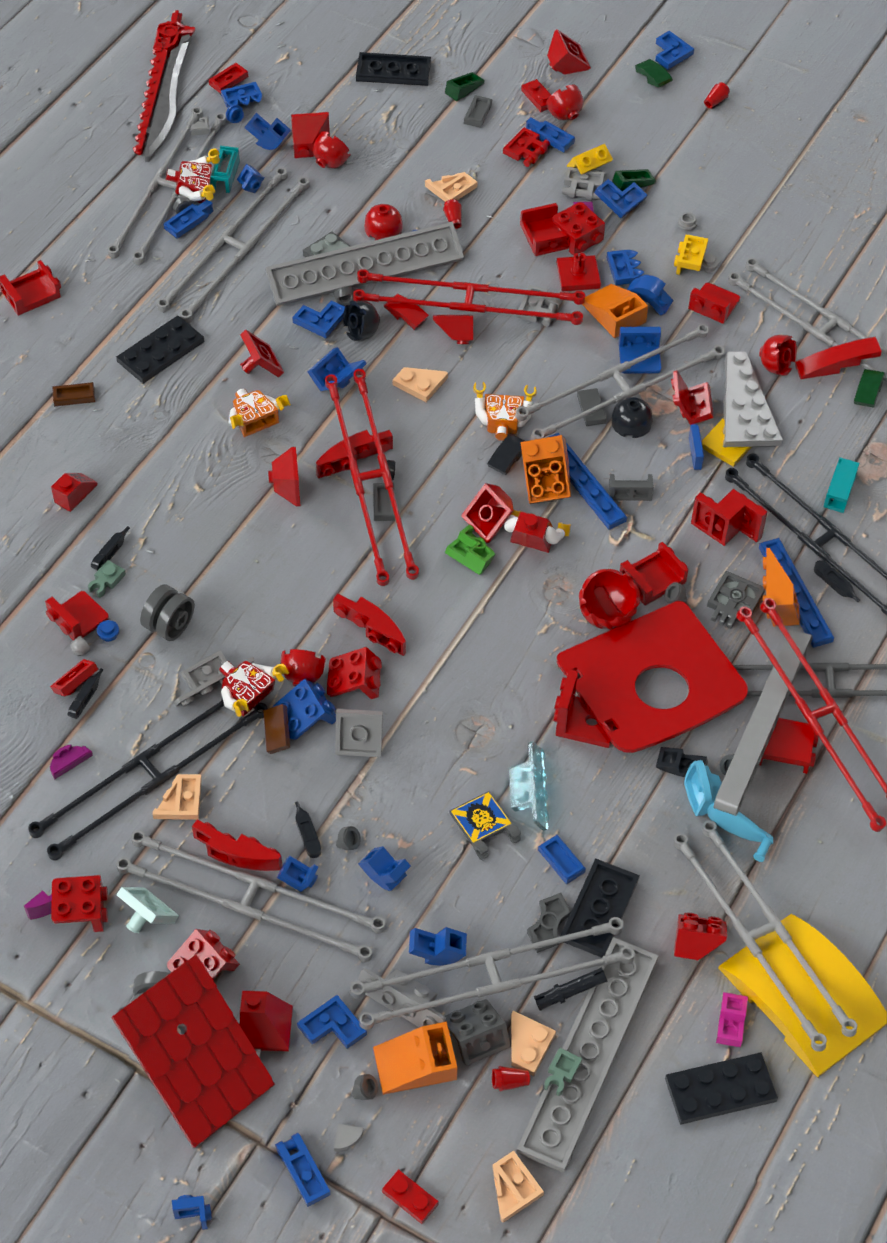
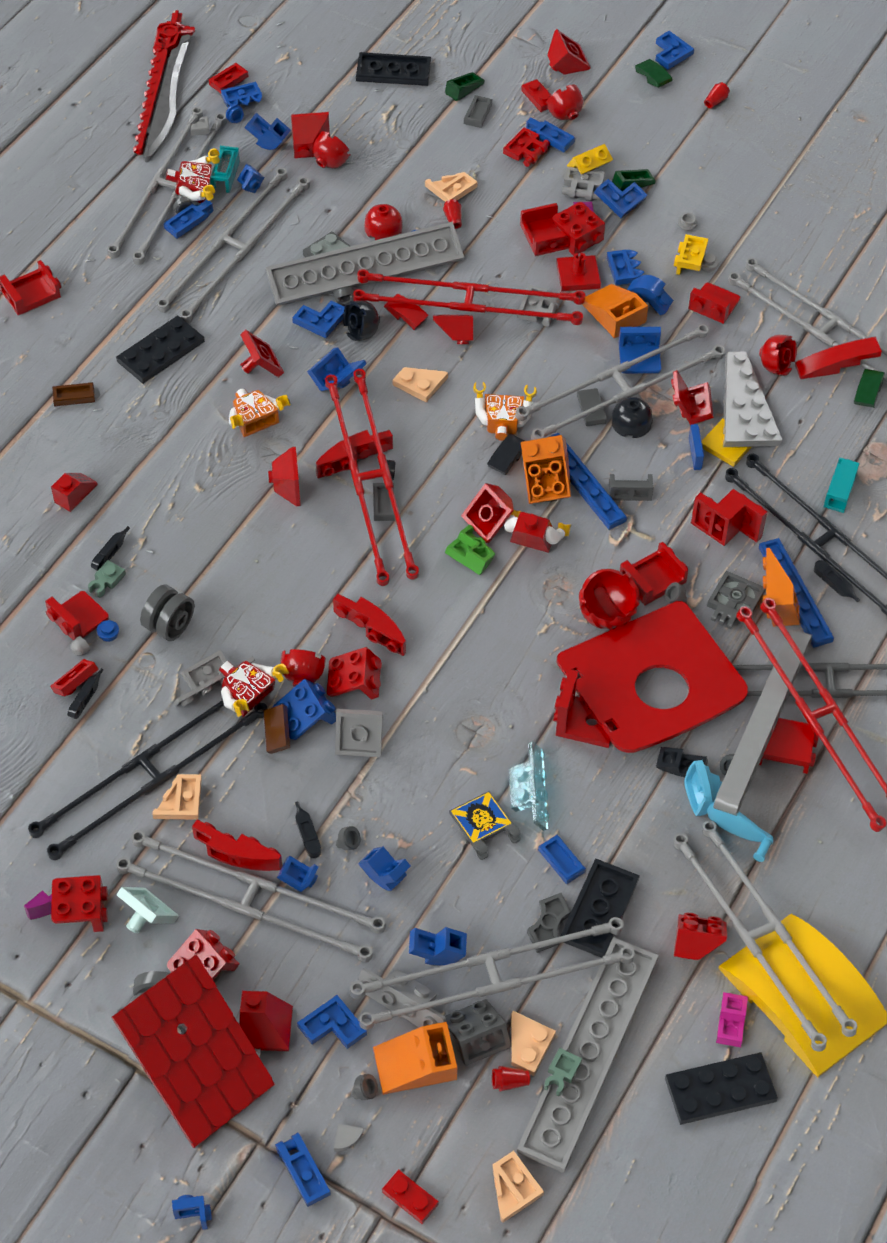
(68, 758): magenta tile -> none
(571, 988): black pin -> none

